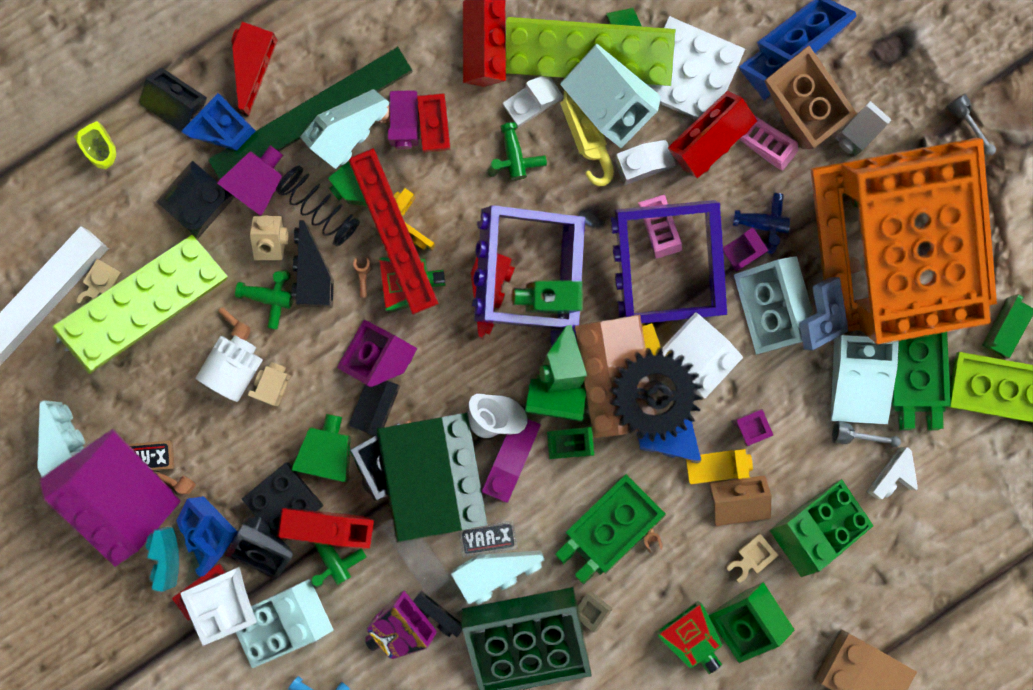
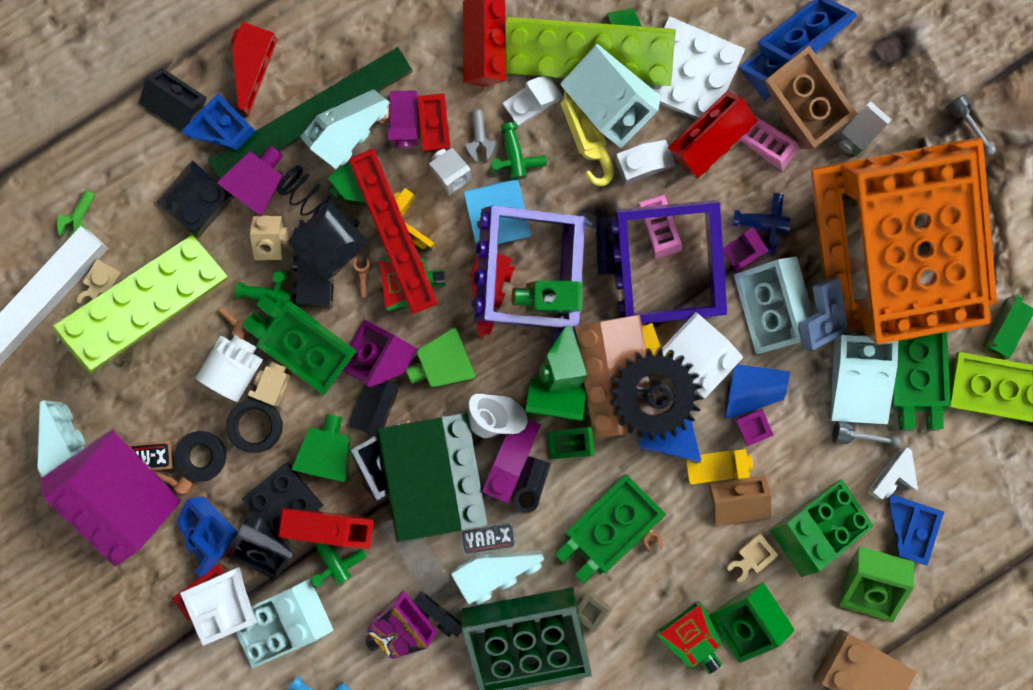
(77, 215): none -> bright green bar
(96, 145): rock -> none
(163, 548): teal slope -> none
(183, 461): none -> black tyre
(233, 425): none -> black tyre
(299, 342): none -> green tile
(327, 241): none -> black slope
(442, 362): none -> bright green torso
(450, 170): none -> white slope
(479, 137): none -> light grey bar
(499, 194): none -> medium azure slope
(532, 481): none -> black piece
(605, 244): none -> black plate
(754, 388): none -> blue slope
(877, 584): none -> bright green slope
(914, 528): none -> blue wing

